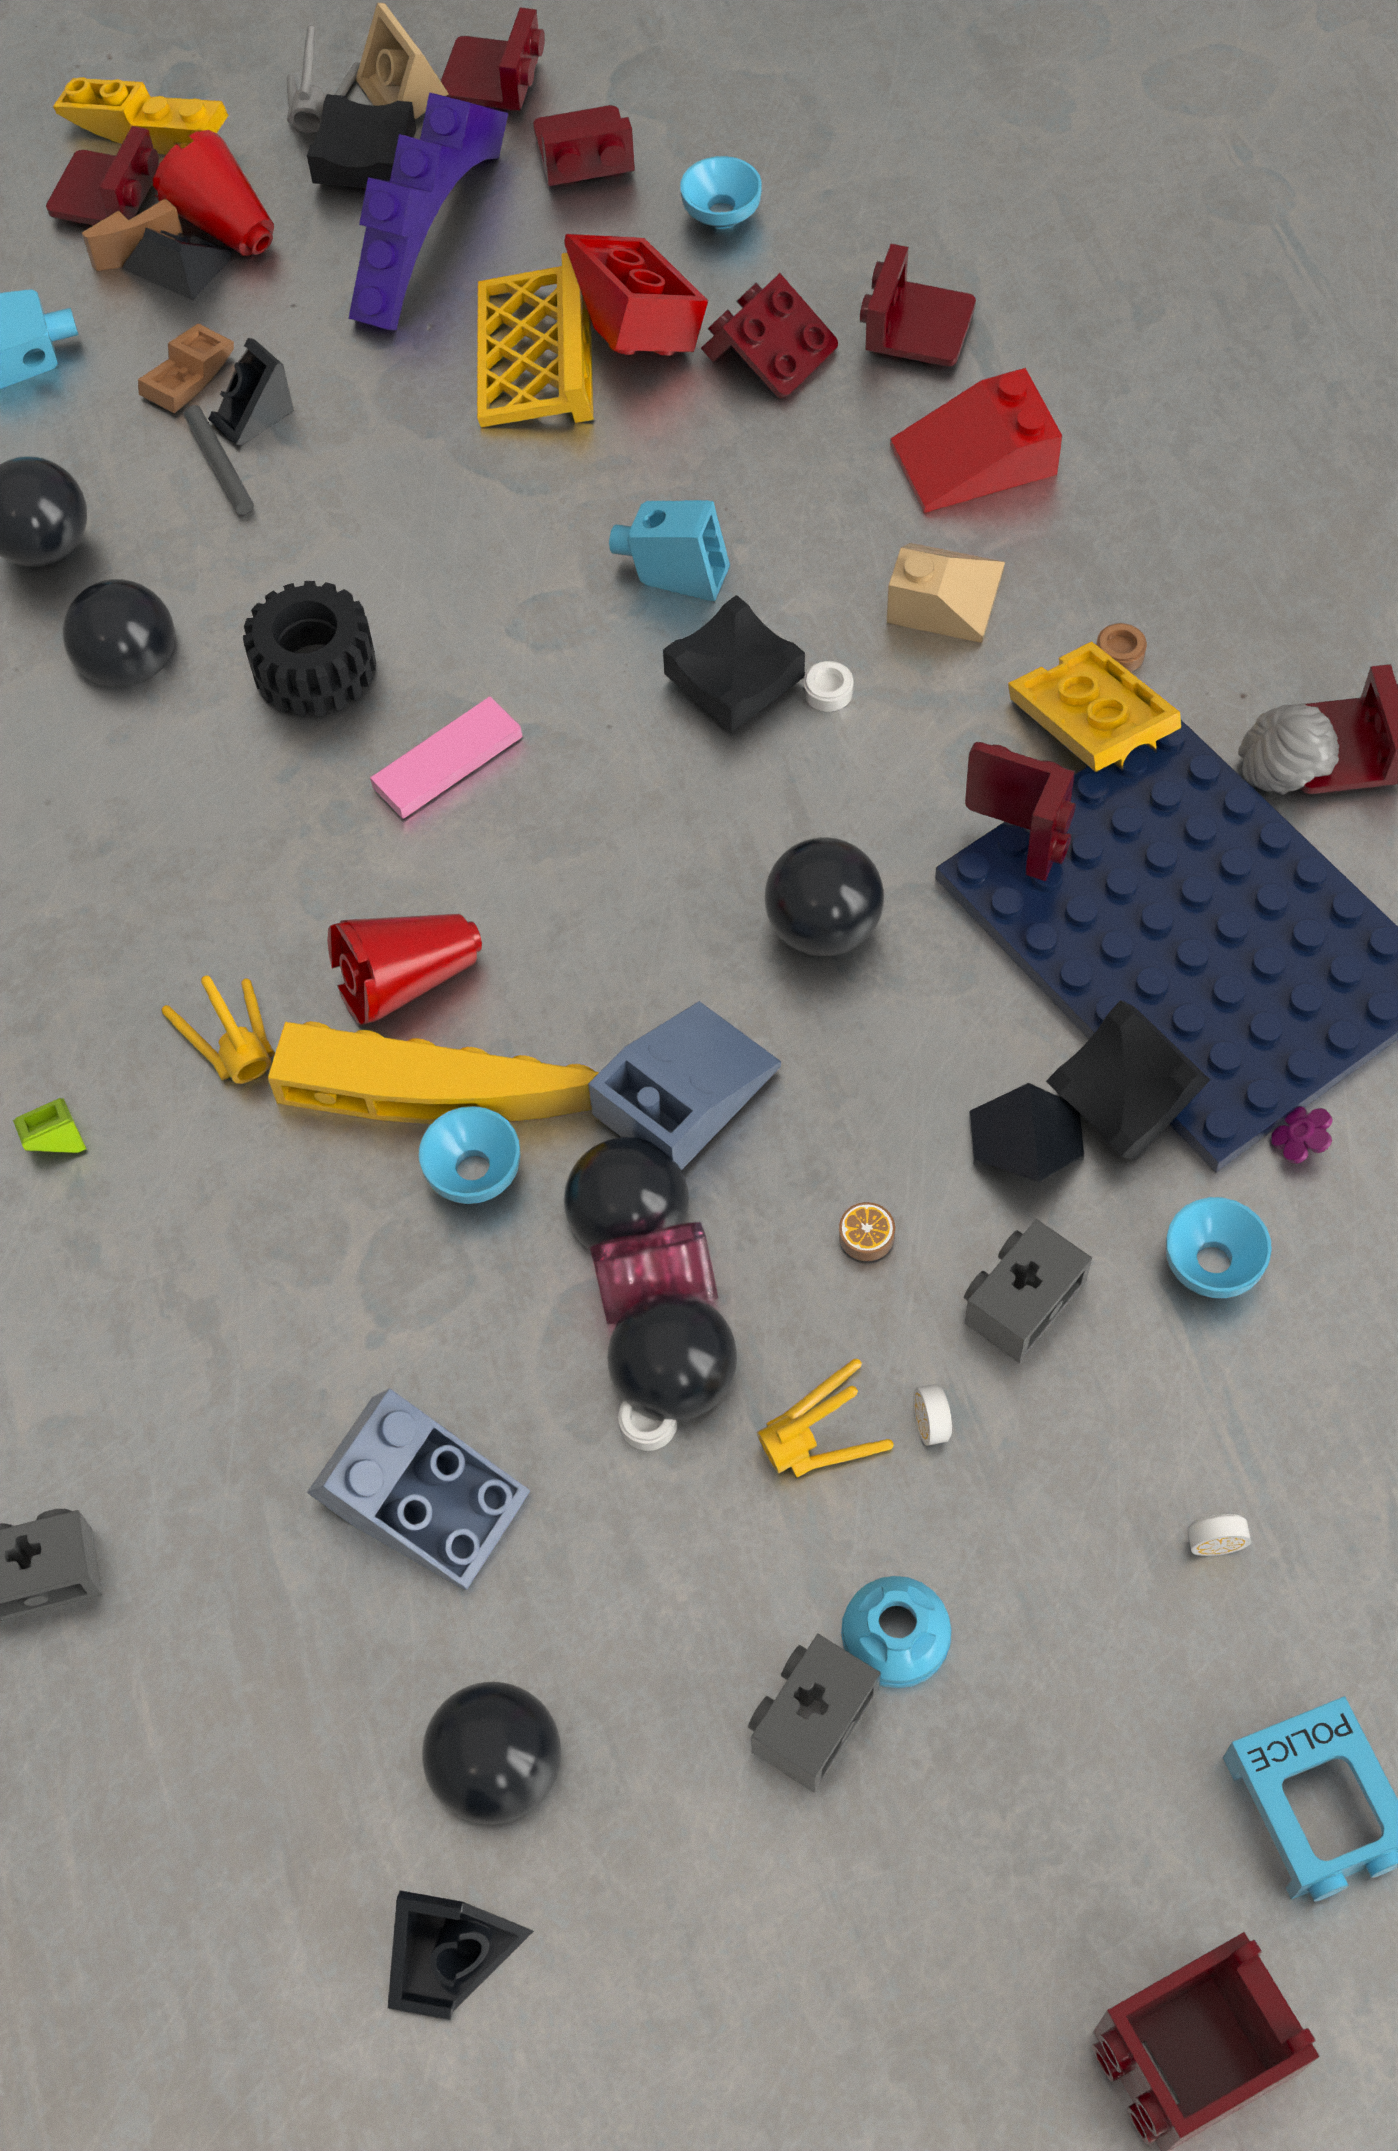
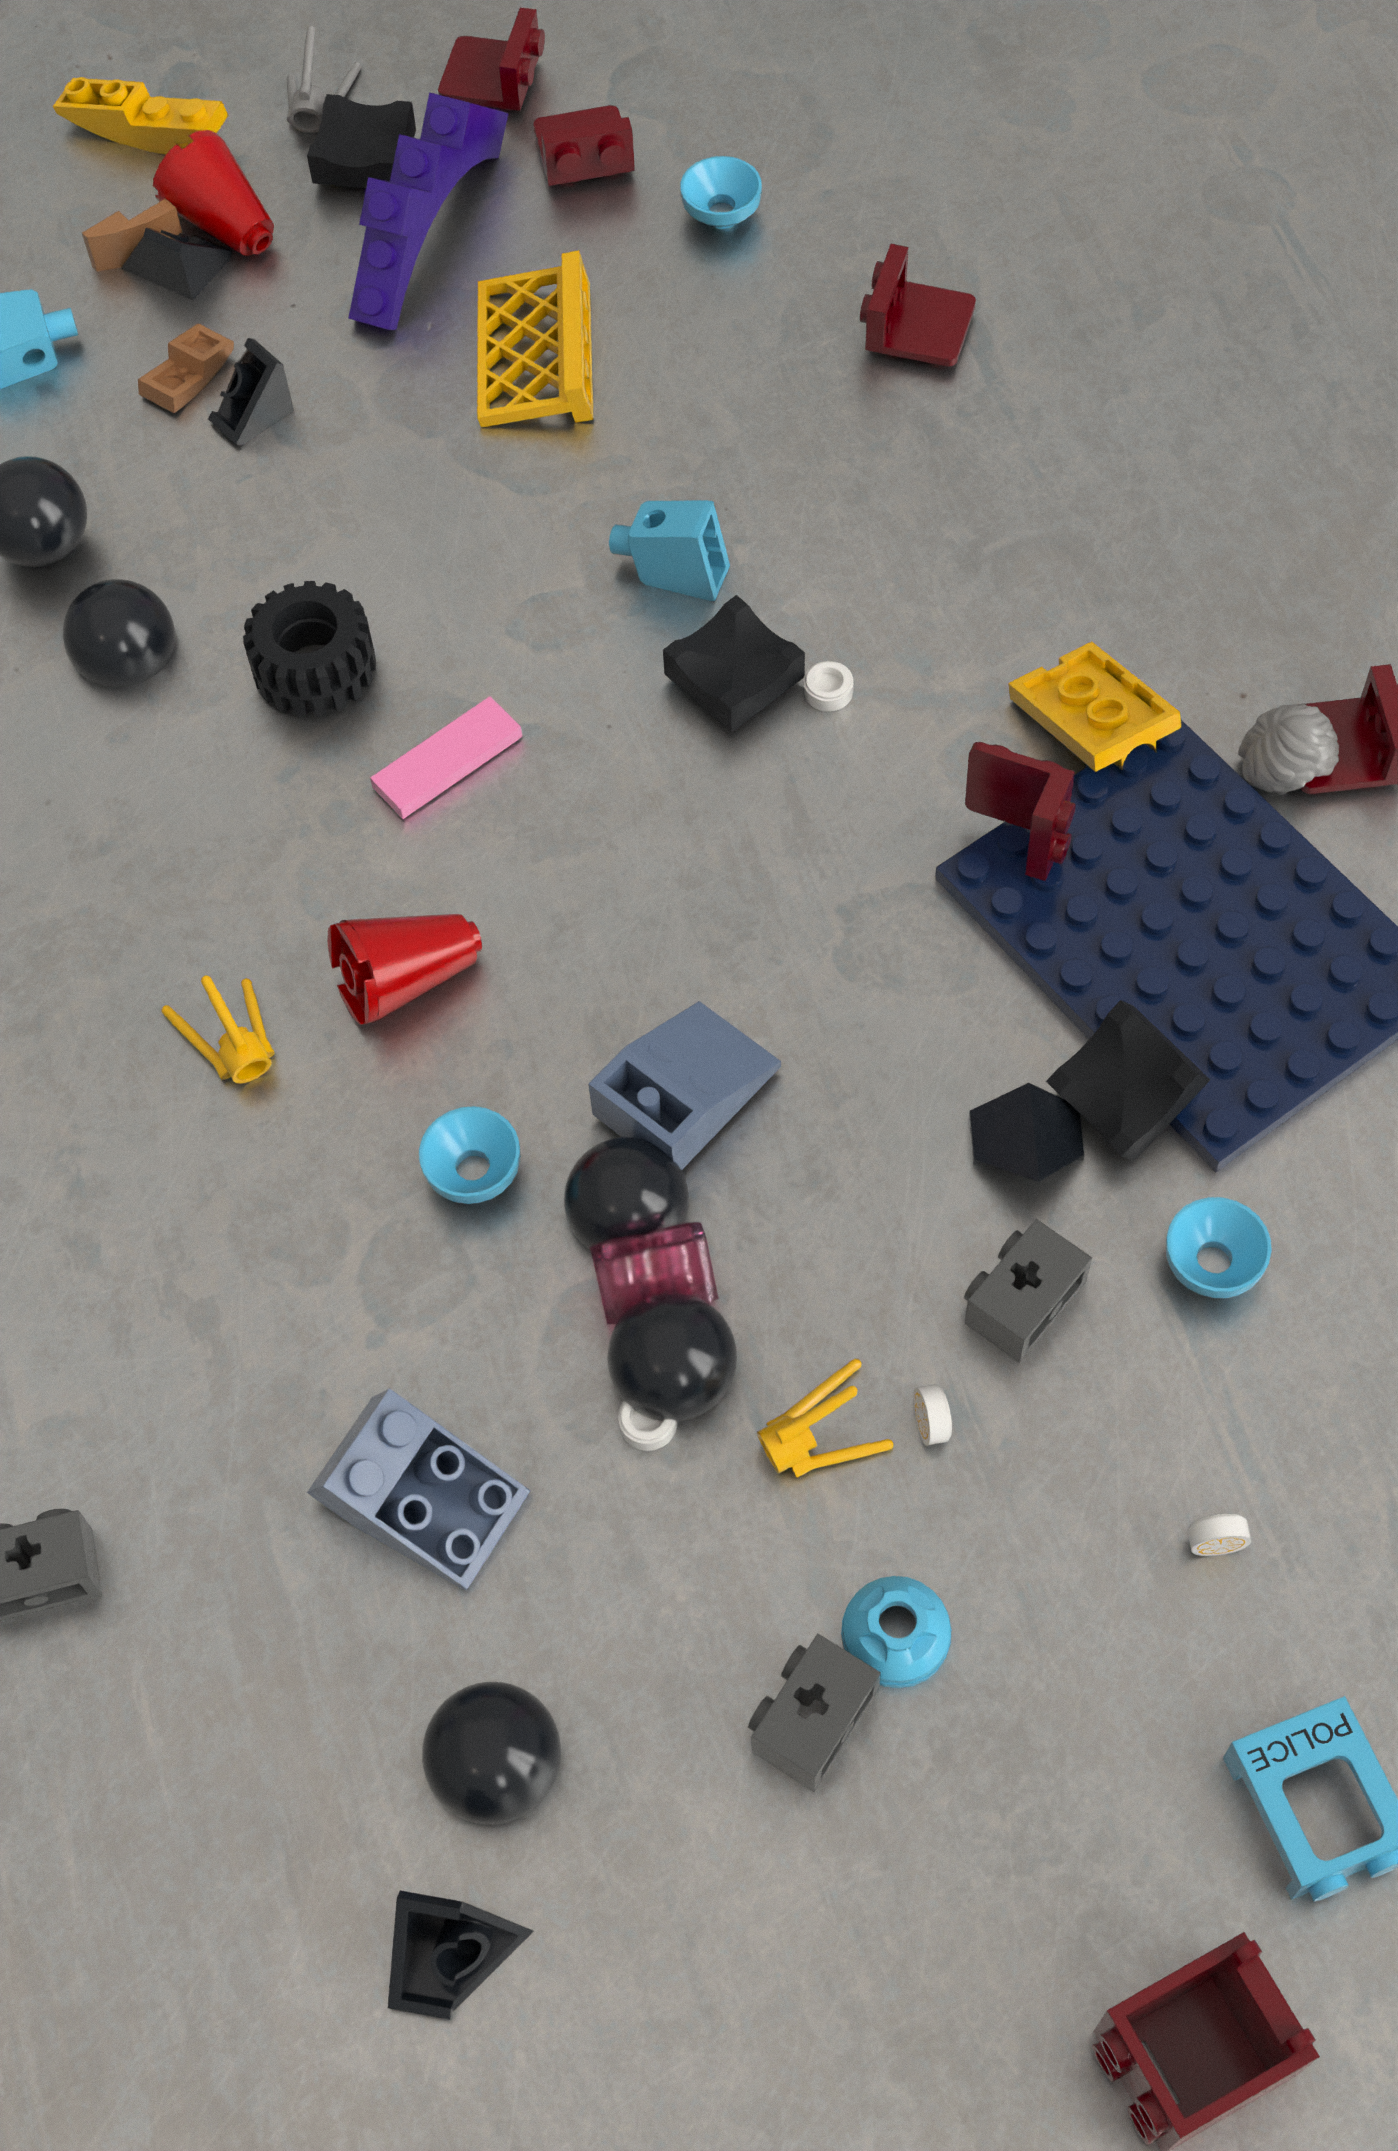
(49, 1129): lime slope -> none
(106, 183): dark red bracket -> none
(219, 460): dark grey bar -> none
(394, 65): tan slope -> none
(415, 1078): yellow slope -> none
(635, 295): red slope -> none
(774, 335): dark red bracket -> none
(824, 897): black piece -> none
(866, 1231): medium nougat tile -> none
(943, 591): tan slope -> none
(980, 443): red slope -> none
(1123, 644): medium nougat tile -> none
(1303, 1133): magenta plant -> none

